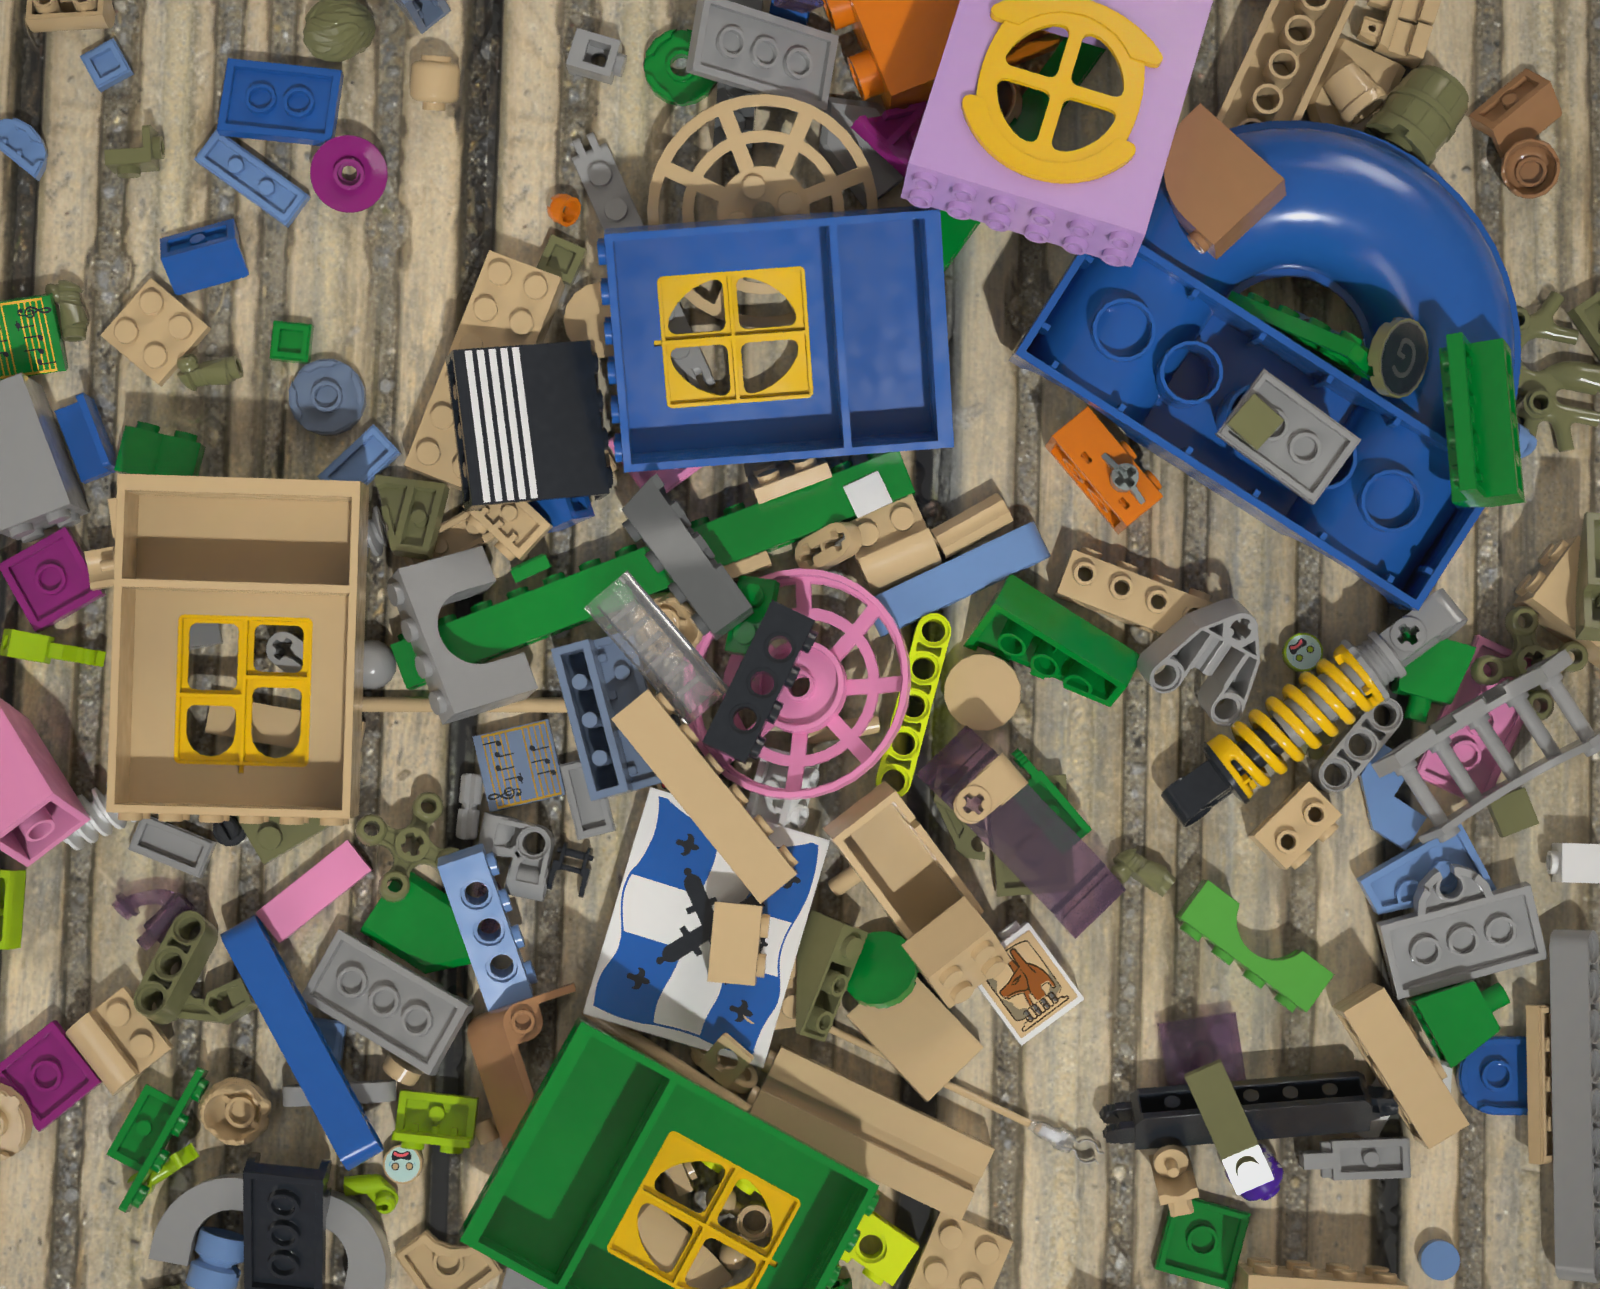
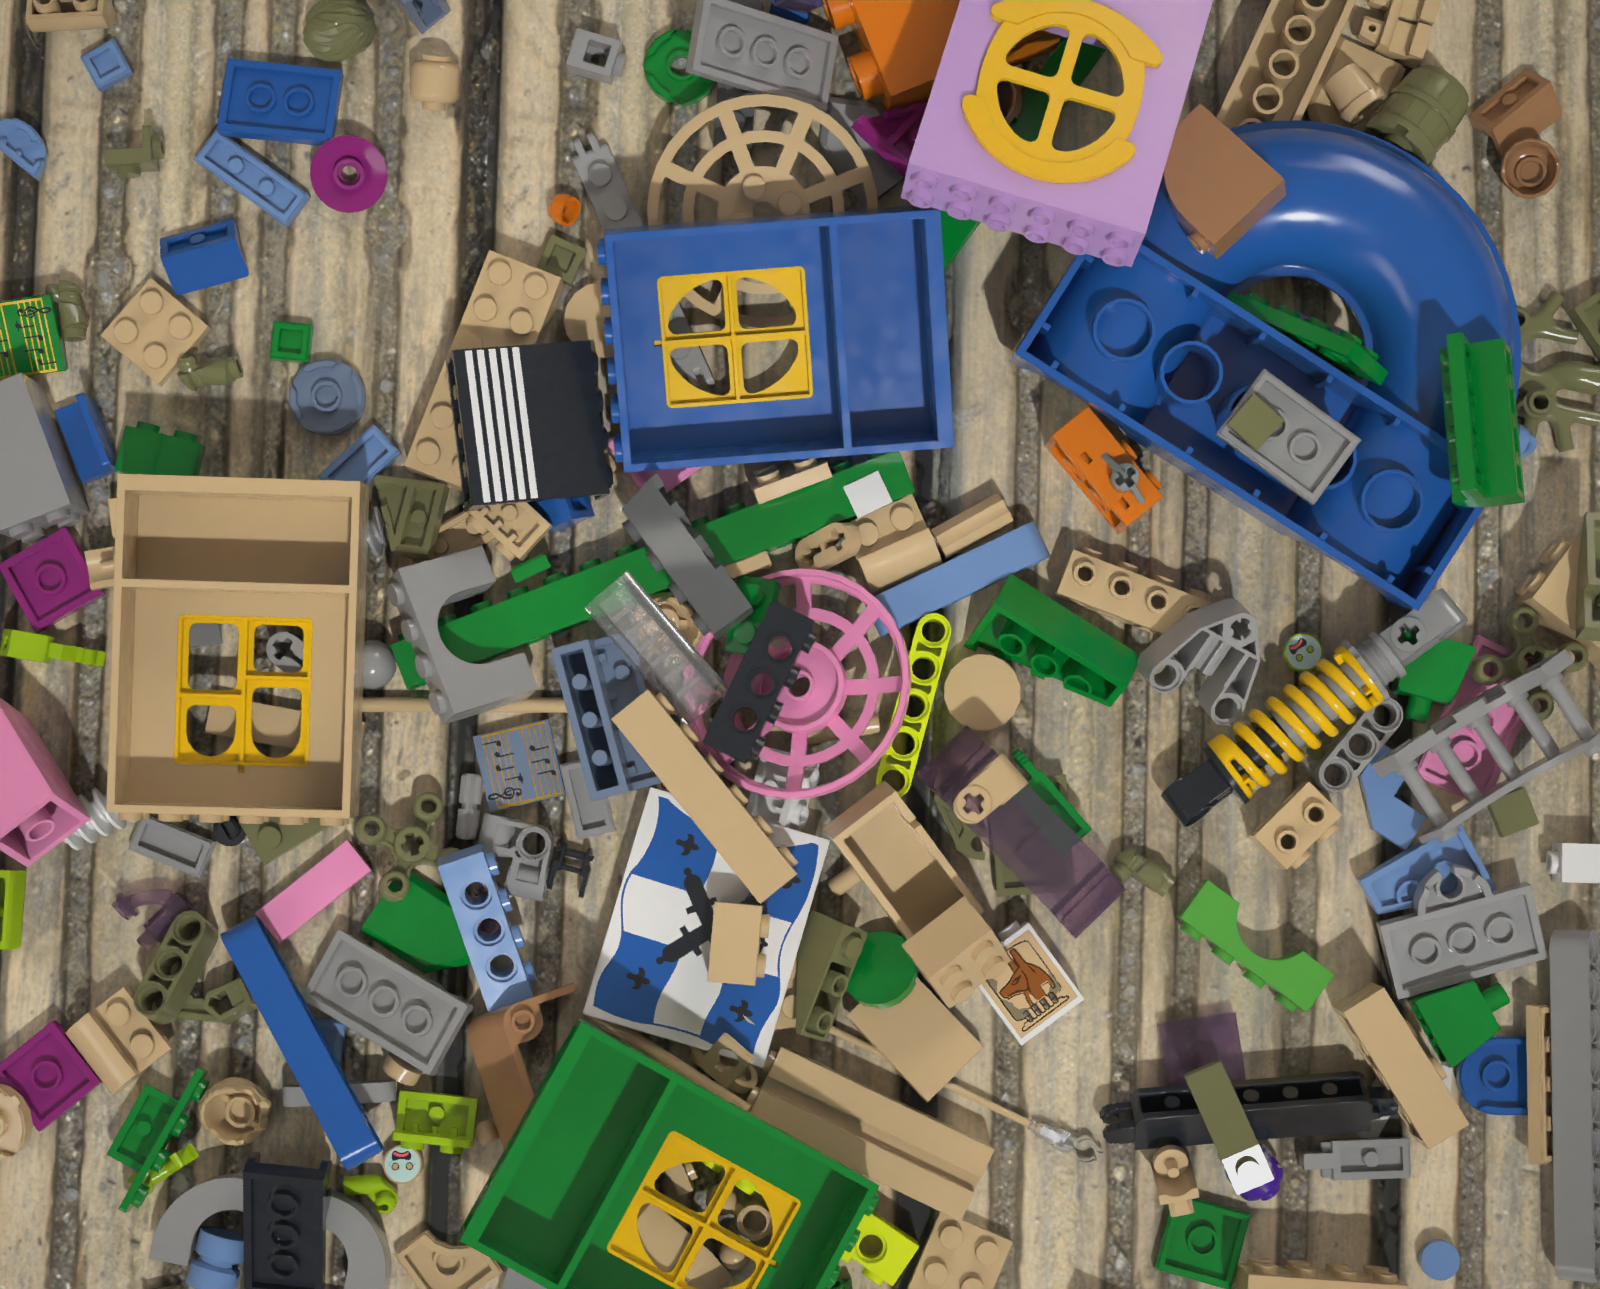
(1398, 357): tile -> none

